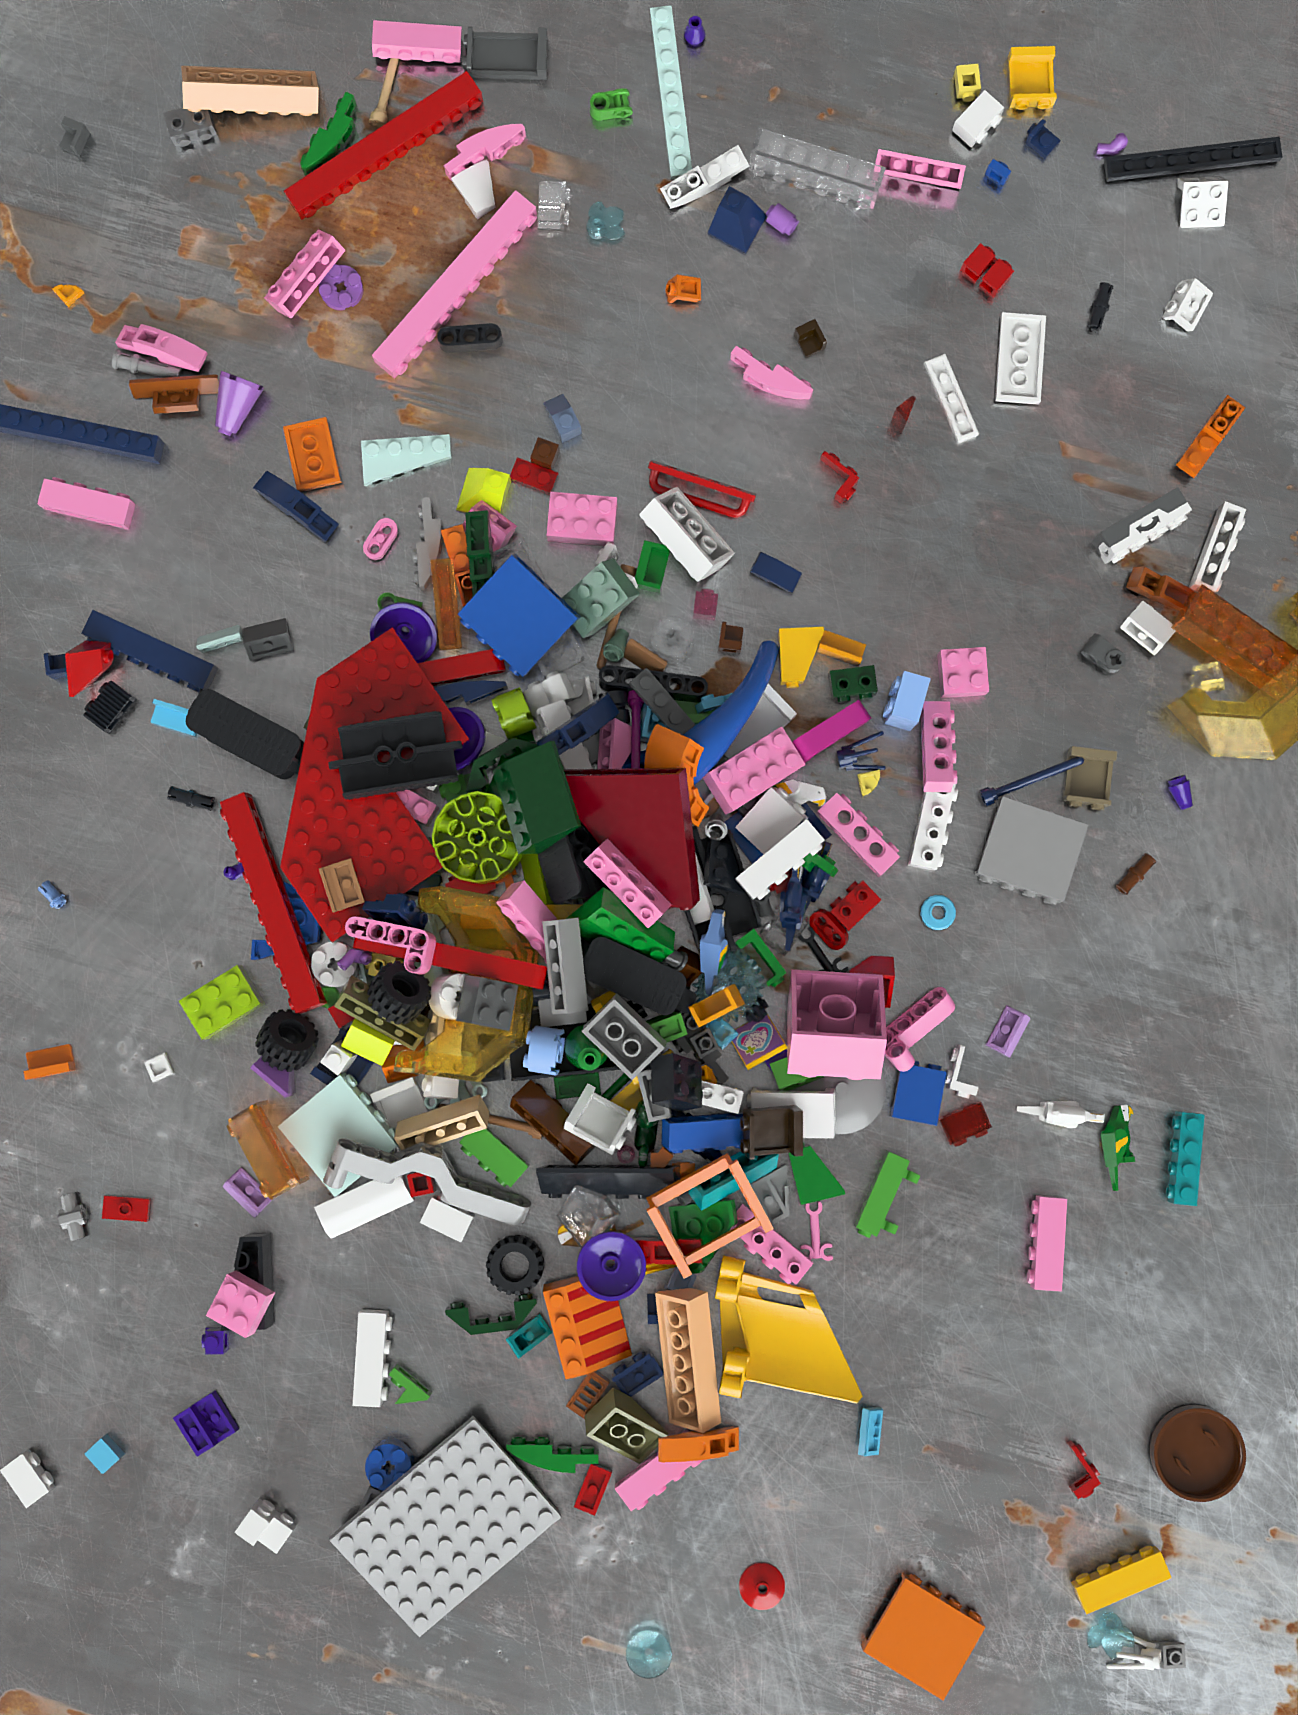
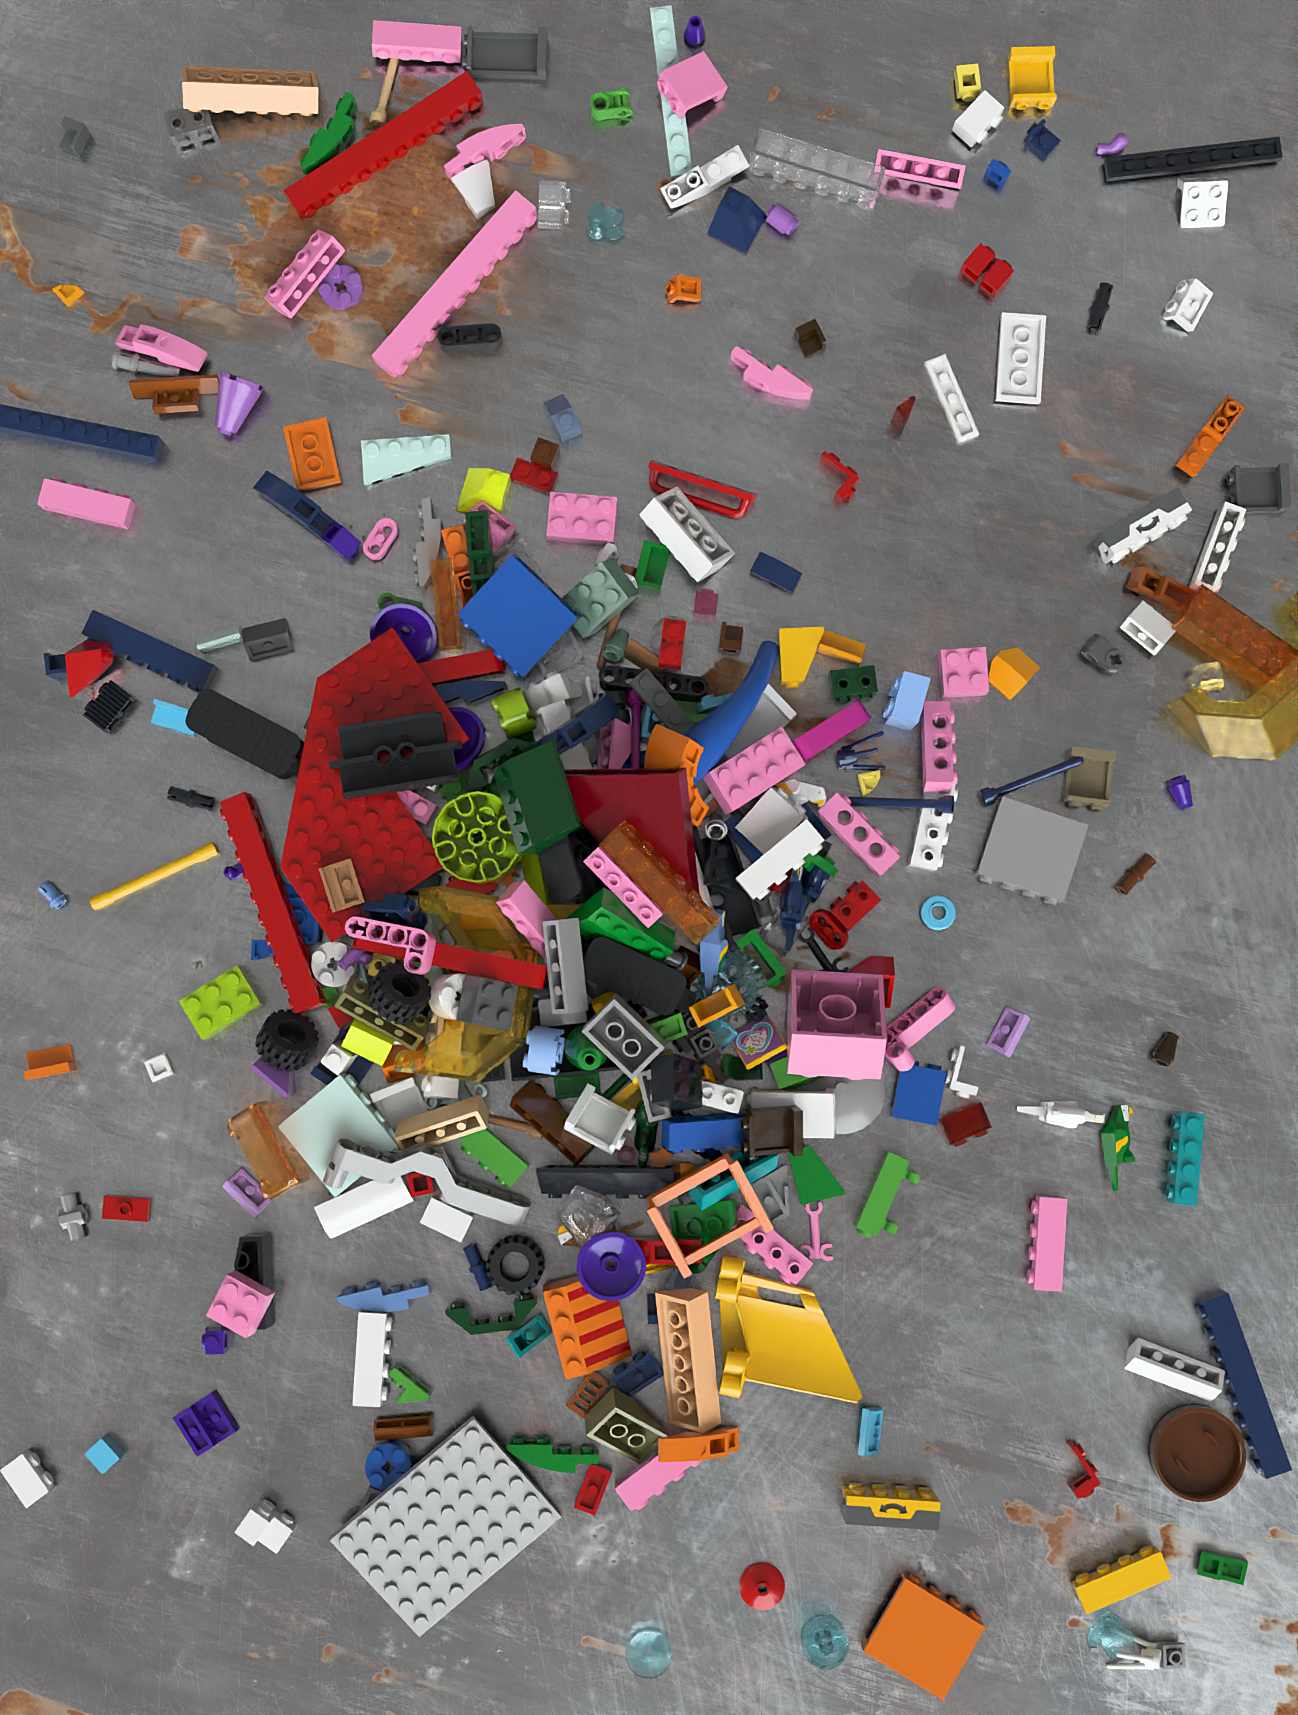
(109, 896): none -> yellow piece
(341, 540): none -> dark purple brick
(375, 1299): none -> medium blue slope
(404, 1431): none -> dark orange piece
(477, 1266): none -> dark blue pin
(660, 882): none -> clear orange brick
(672, 644): none -> red piece
(691, 83): none -> bright pink panel
(735, 1069): none -> dark green bracket
(821, 1655): none -> clear light blue brick
(890, 1507): none -> piece
(943, 804): none -> dark blue piece
(1011, 671): none -> light orange slope
(1165, 1051): none -> dark brown cone
(1174, 1369): none -> white brick
(1222, 1567): none -> green slope
(1244, 1385): none -> dark blue brick
(1260, 489): none -> dark grey panel

